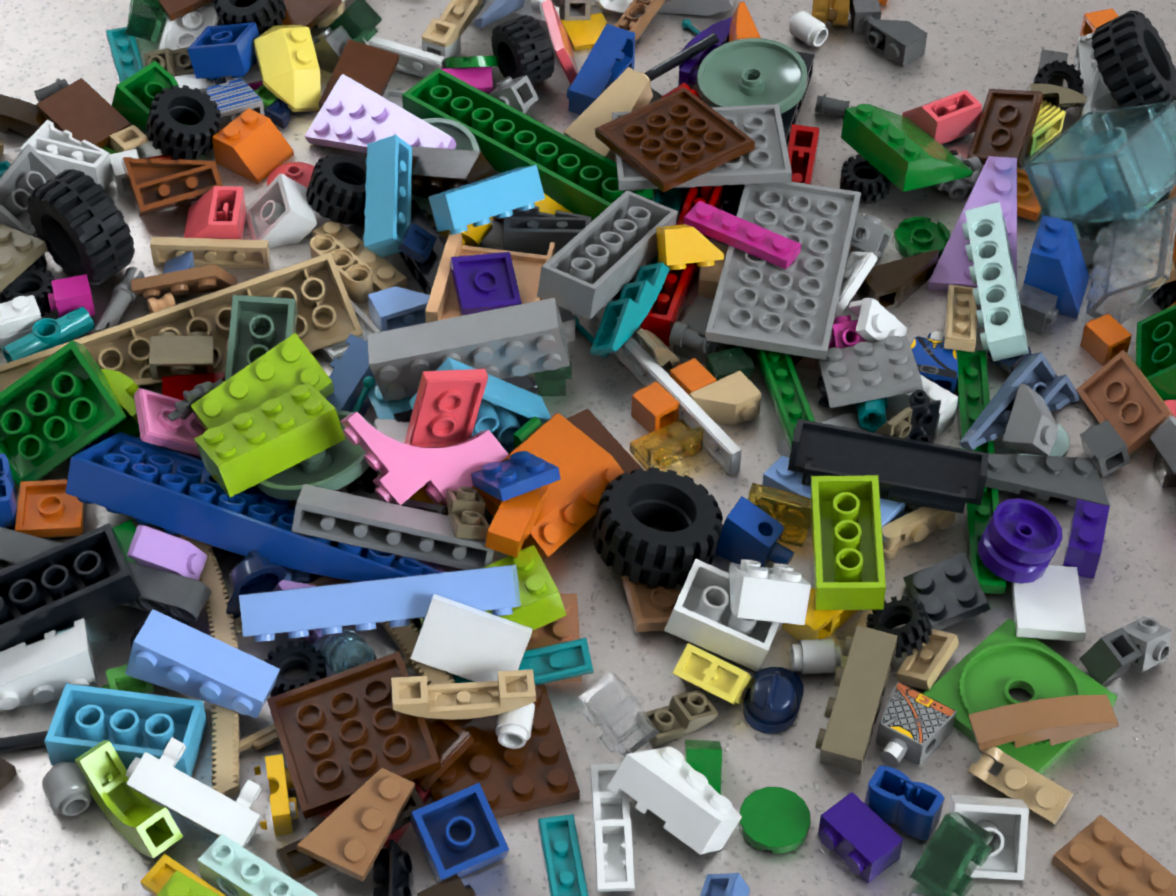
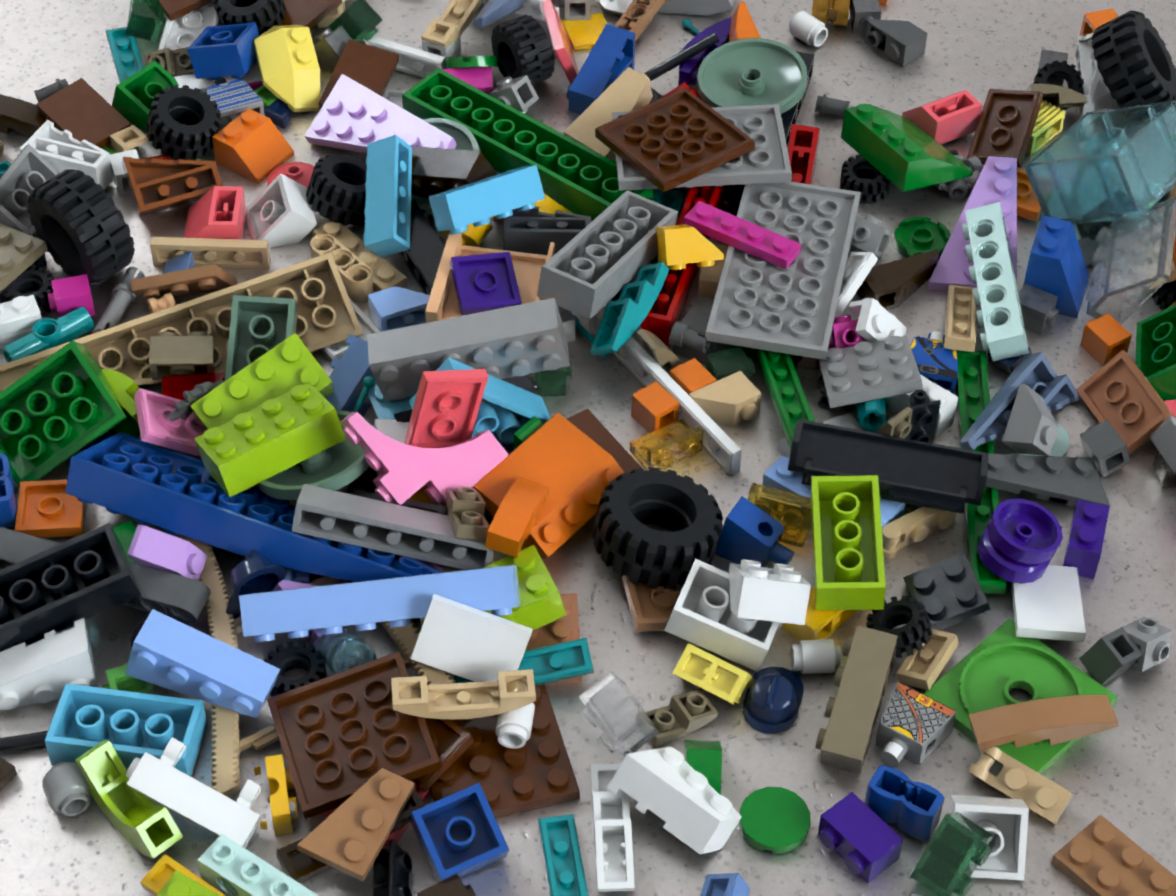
(417, 243): dark blue plate -> none
(515, 476): blue plate -> none

